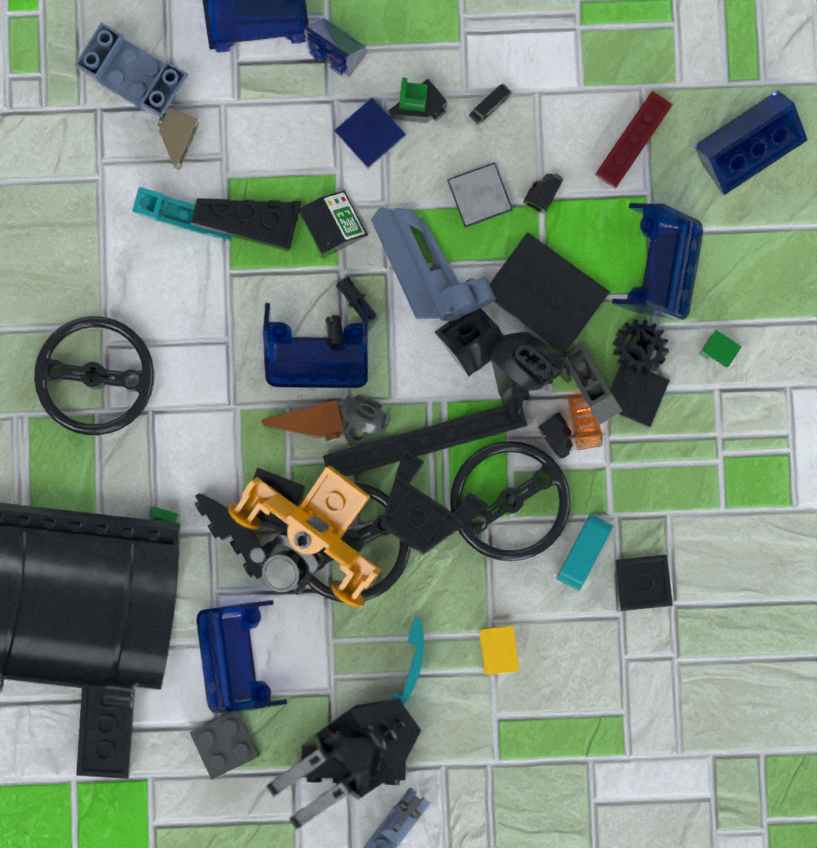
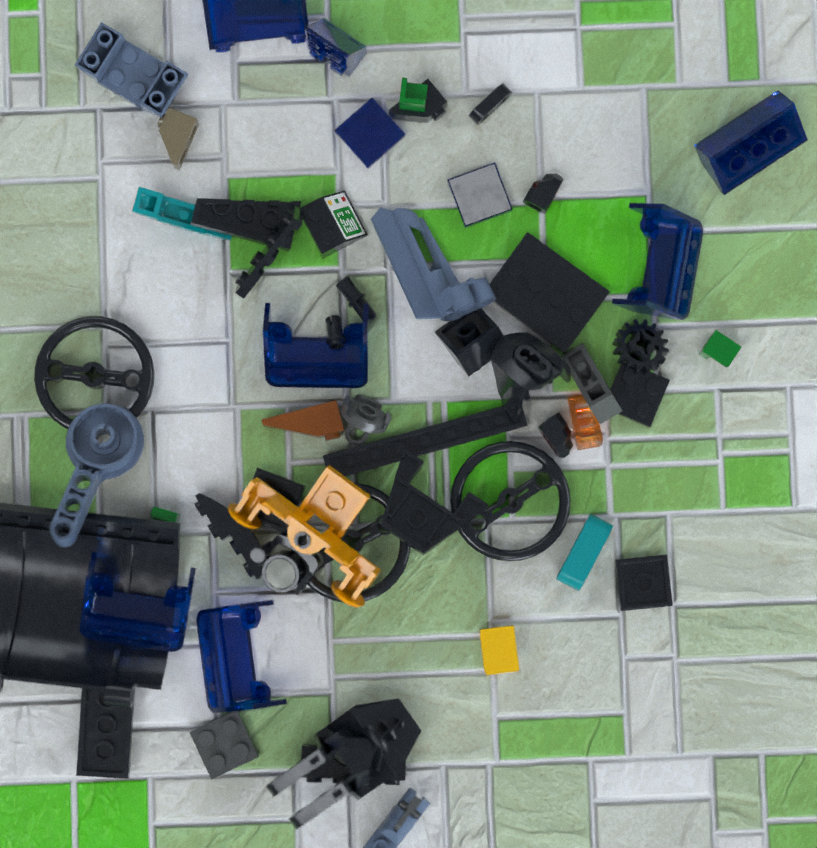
(95, 461): none -> sand blue beam
(132, 617): none -> clear blue windscreen
(289, 220): none -> black wing
(416, 638): teal slope -> none
(633, 139): dark red plate -> none

